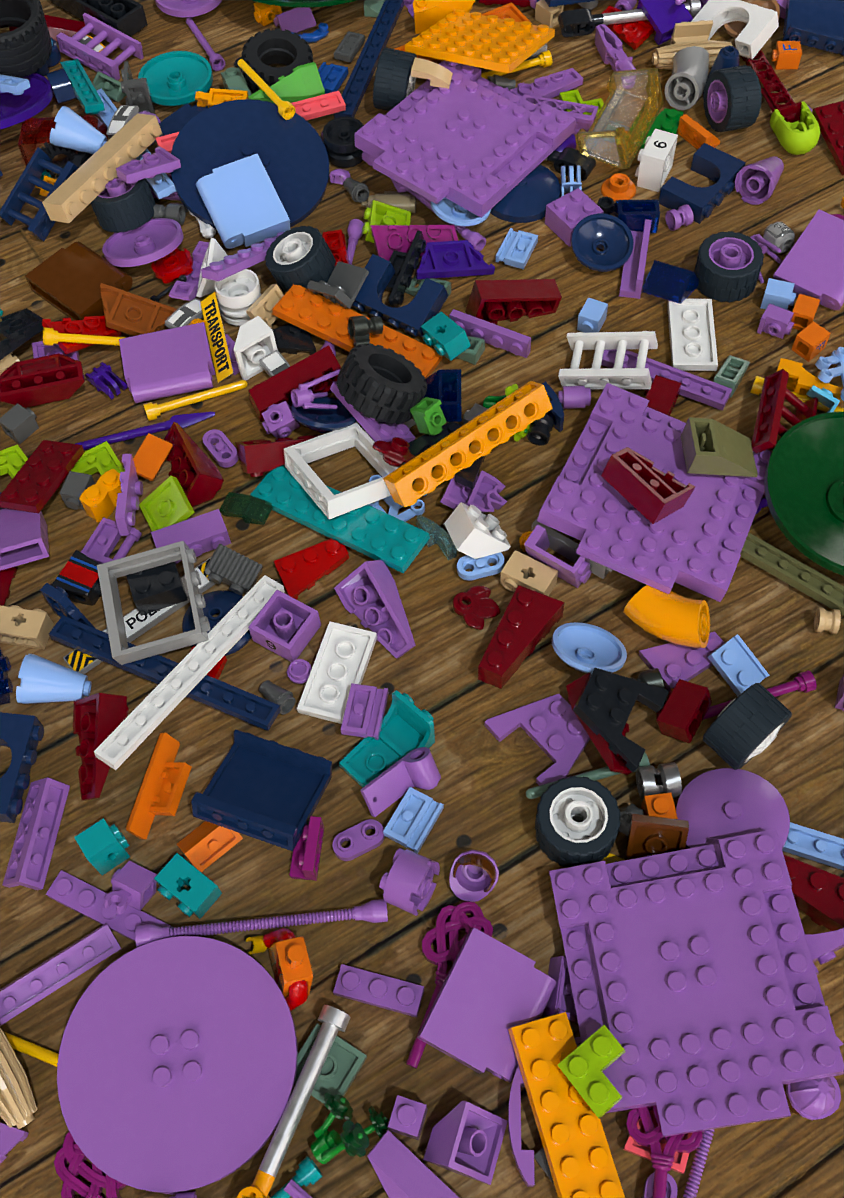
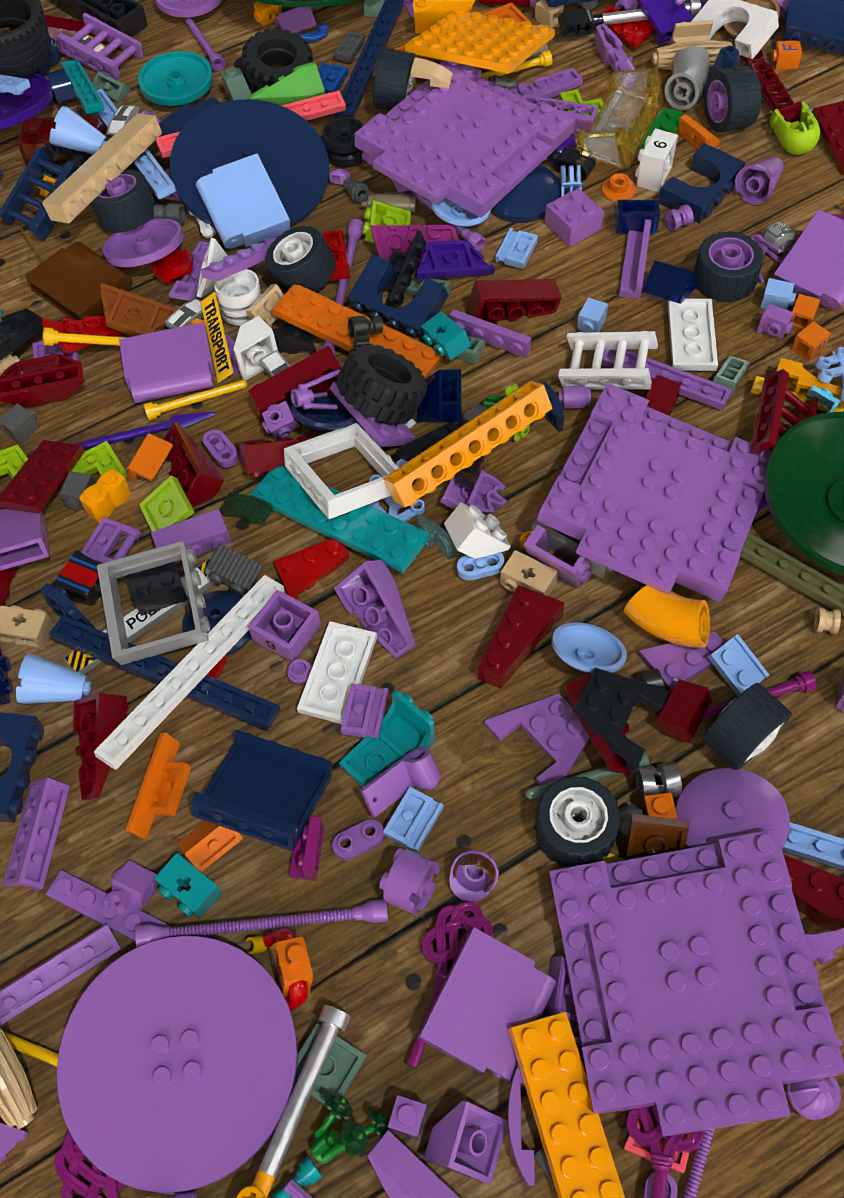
(103, 846): teal brick -> none
(106, 380): dark purple arm -> none
(129, 498): medium lavender wing -> none
(136, 90): dark grey bracket -> none
(149, 166): medium lavender wing -> none
(156, 298): black hinge -> none
(219, 96): light orange plate -> none
(278, 696): dark grey cone -> none
(285, 108): yellow piece -> none
(342, 285): dark grey bracket -> none
(379, 990): medium lavender plate -> none
(394, 451): dark red plate -> none
(428, 416): bright green brick -> none
(478, 607): dark red plate -> none
(540, 431): black wheel -> none
(586, 1066): lime plate -> none
(606, 205): black plate -> none
(607, 234): dark blue dish -> none
(645, 486): dark red wedge -> none
(716, 449): olive slope -> none

